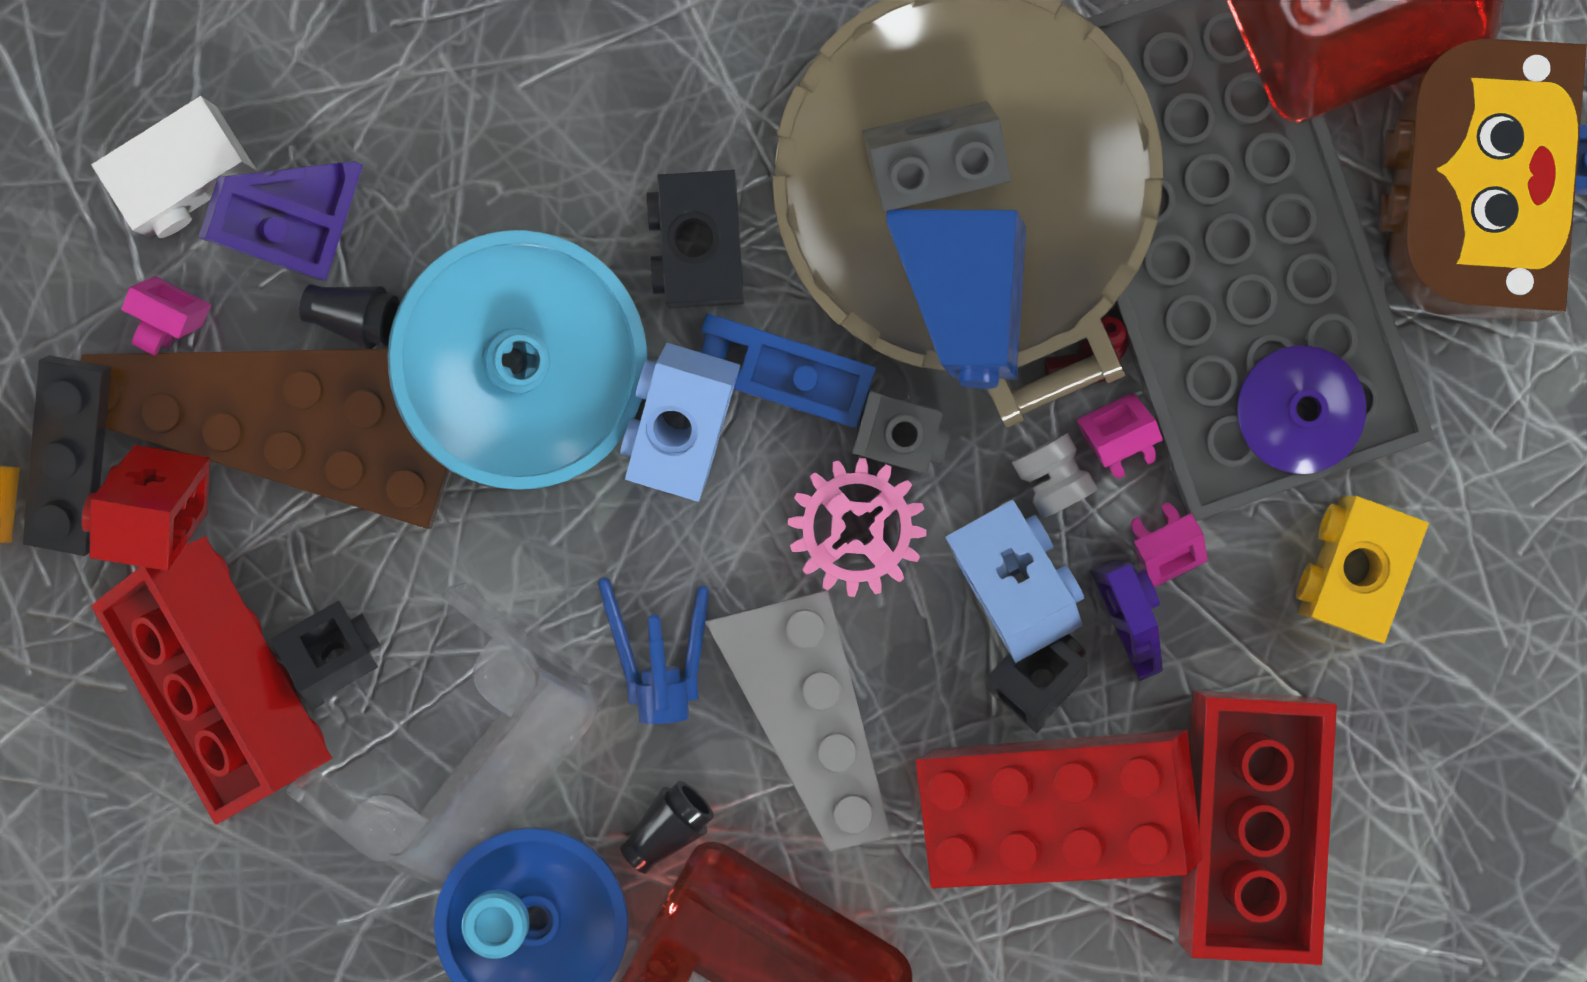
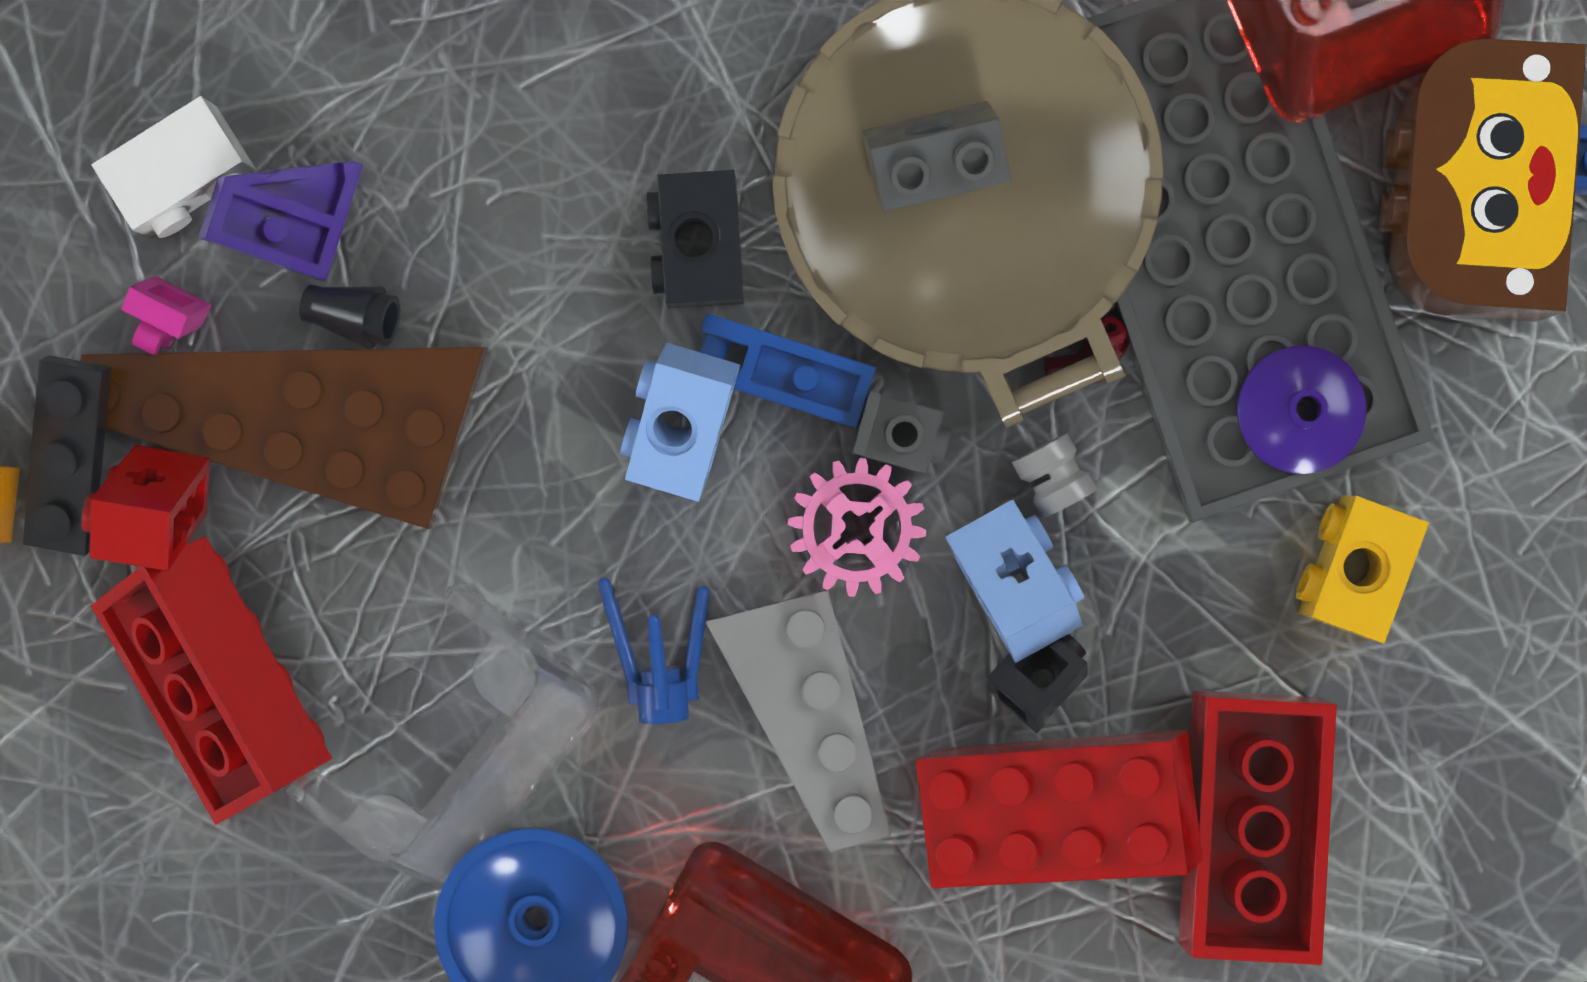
(308, 644): black brick -> none
(495, 924): medium azure tile -> none
(576, 345): medium azure dish -> none
(669, 825): black cone -> none
(967, 286): blue slope -> none
(1120, 432): dark pink tile -> none
(1129, 602): dark purple wing -> none
(1171, 548): dark pink tile -> none

